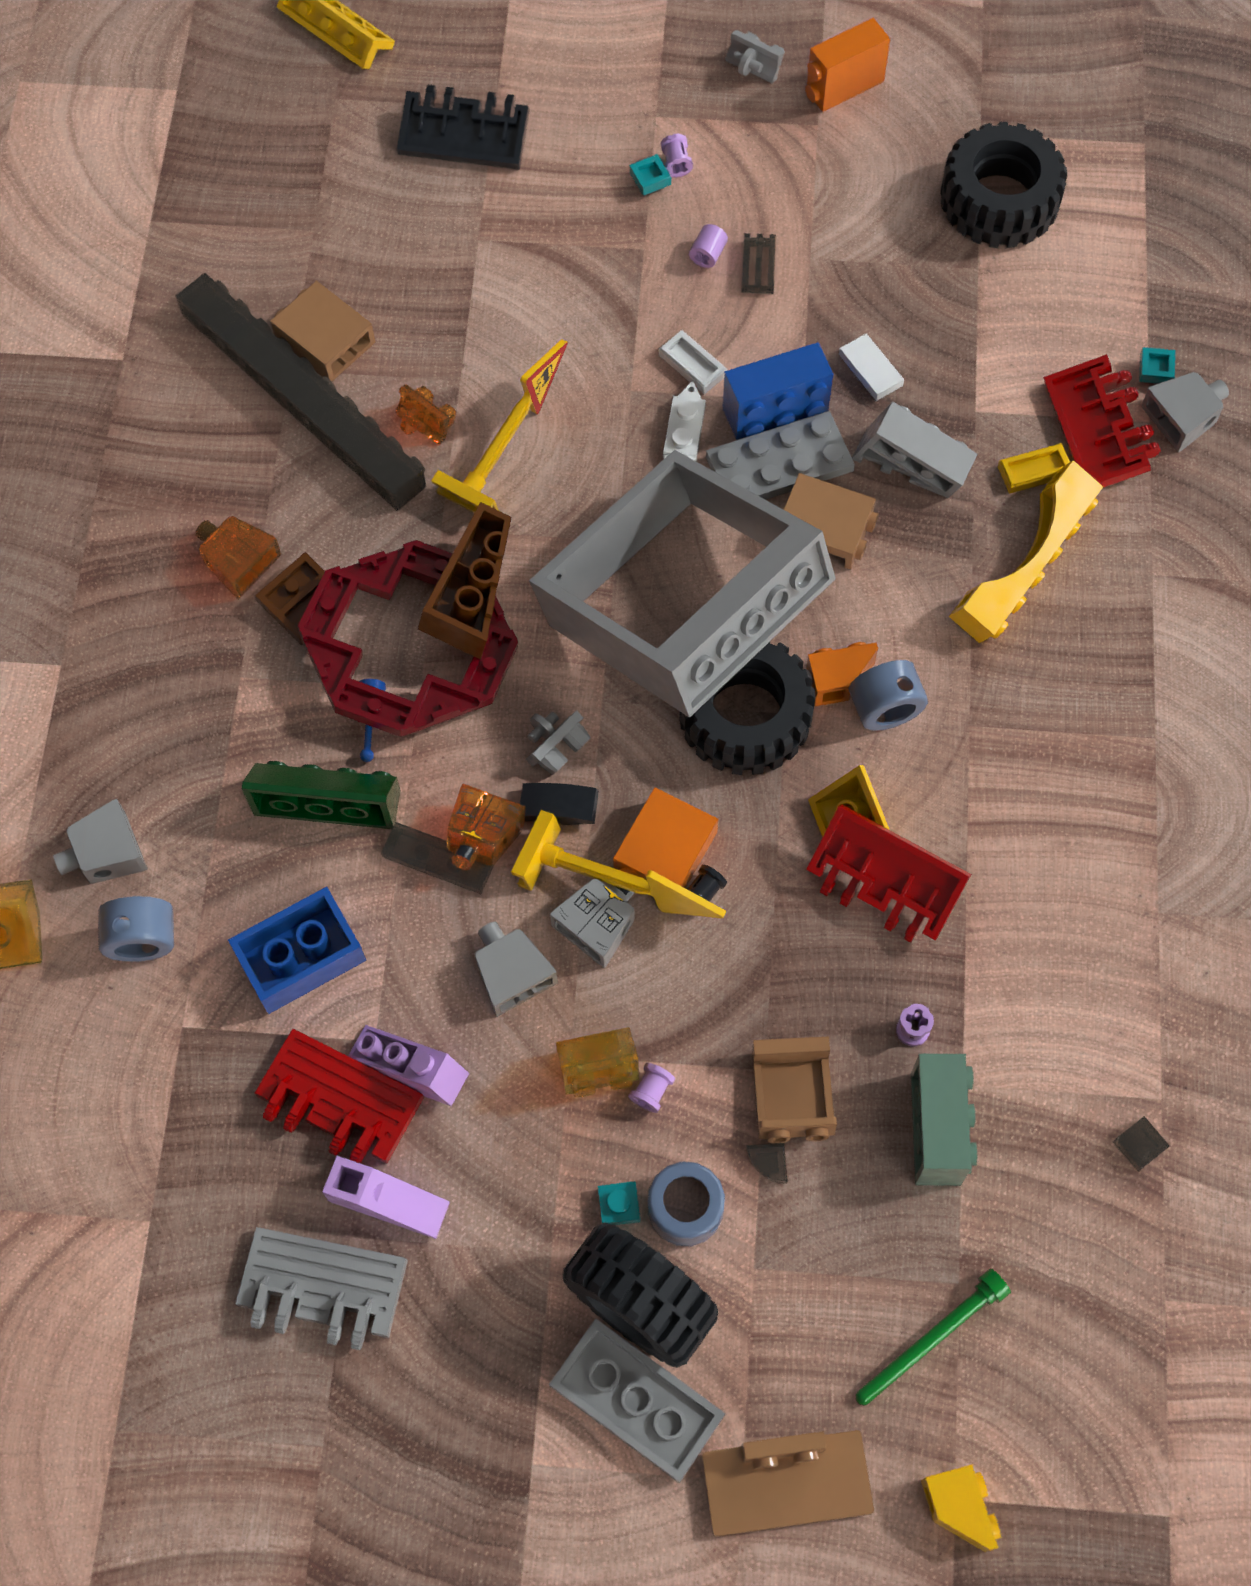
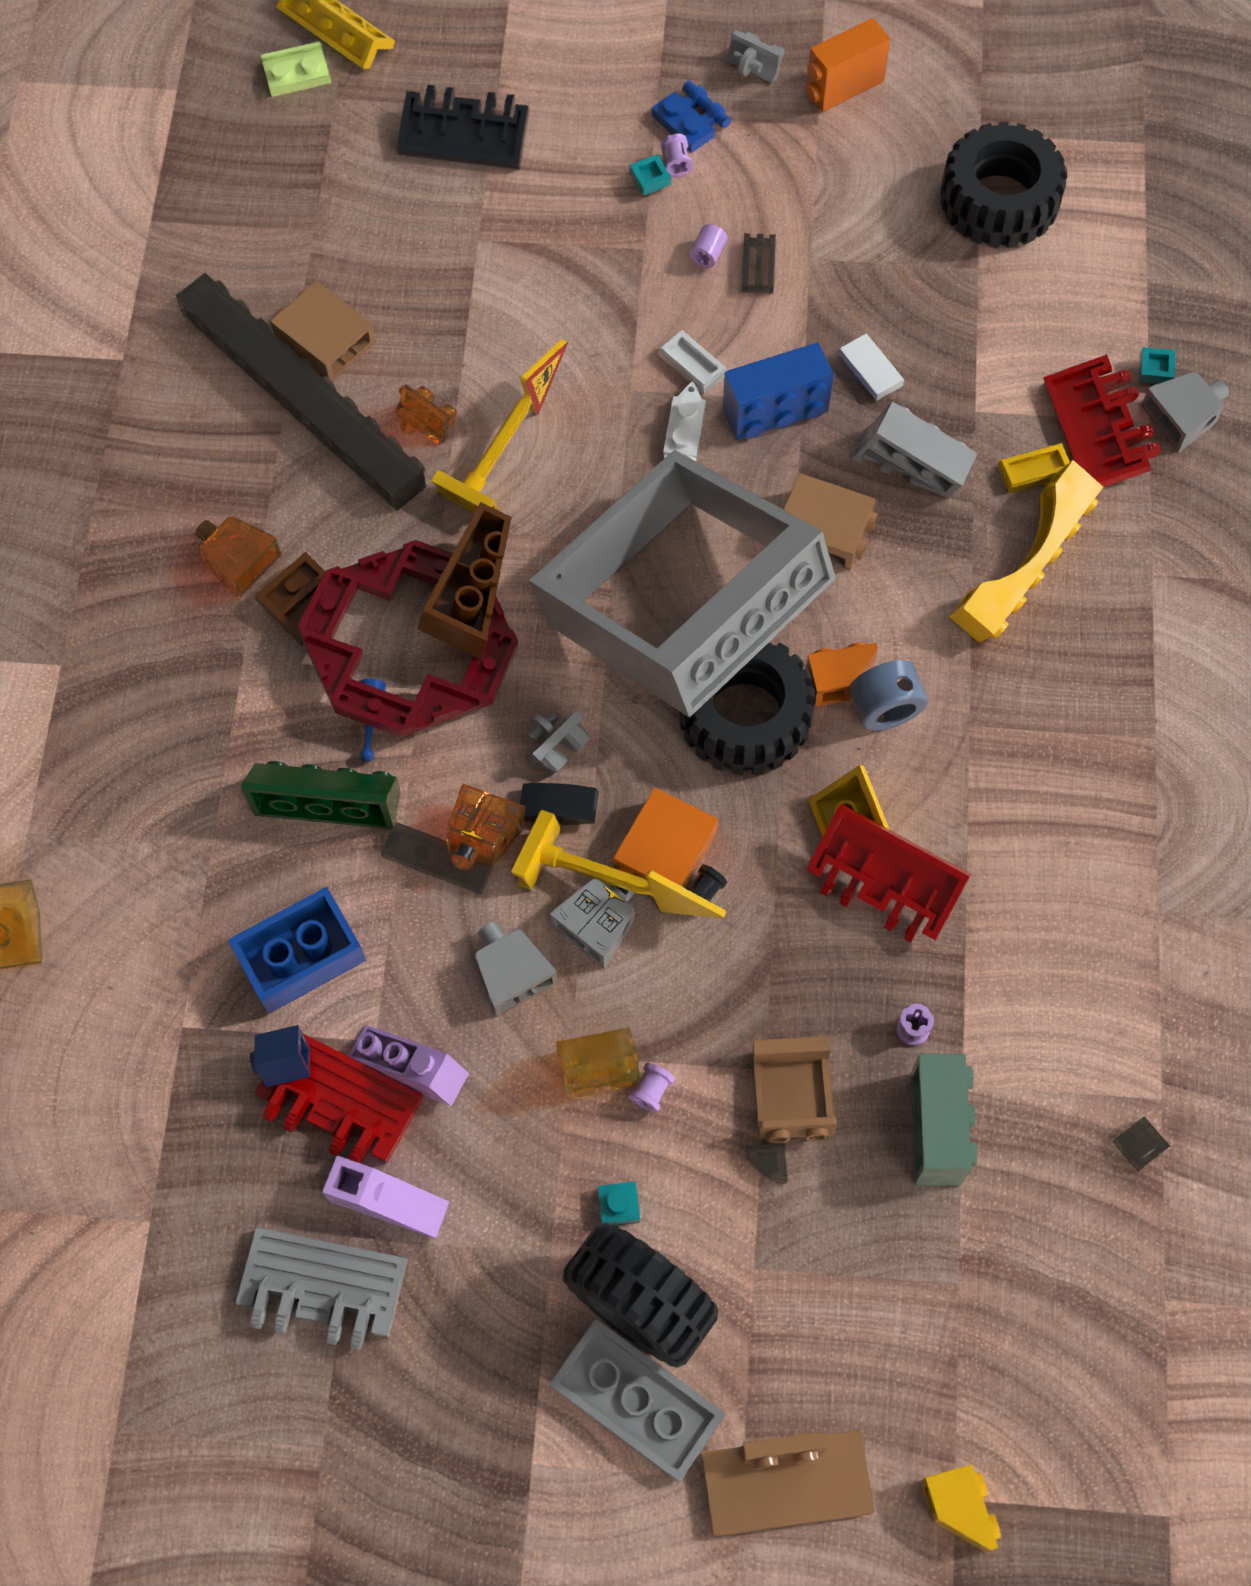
(102, 846): light grey torso -> none
(148, 923): sand blue piece -> none
(281, 1056): none -> dark blue brick
(295, 69): none -> yellowish green plate
(679, 116): none -> blue plate
(686, 1232): sand blue piece -> none
(773, 459): light grey plate -> none
(988, 1290): green piece -> none

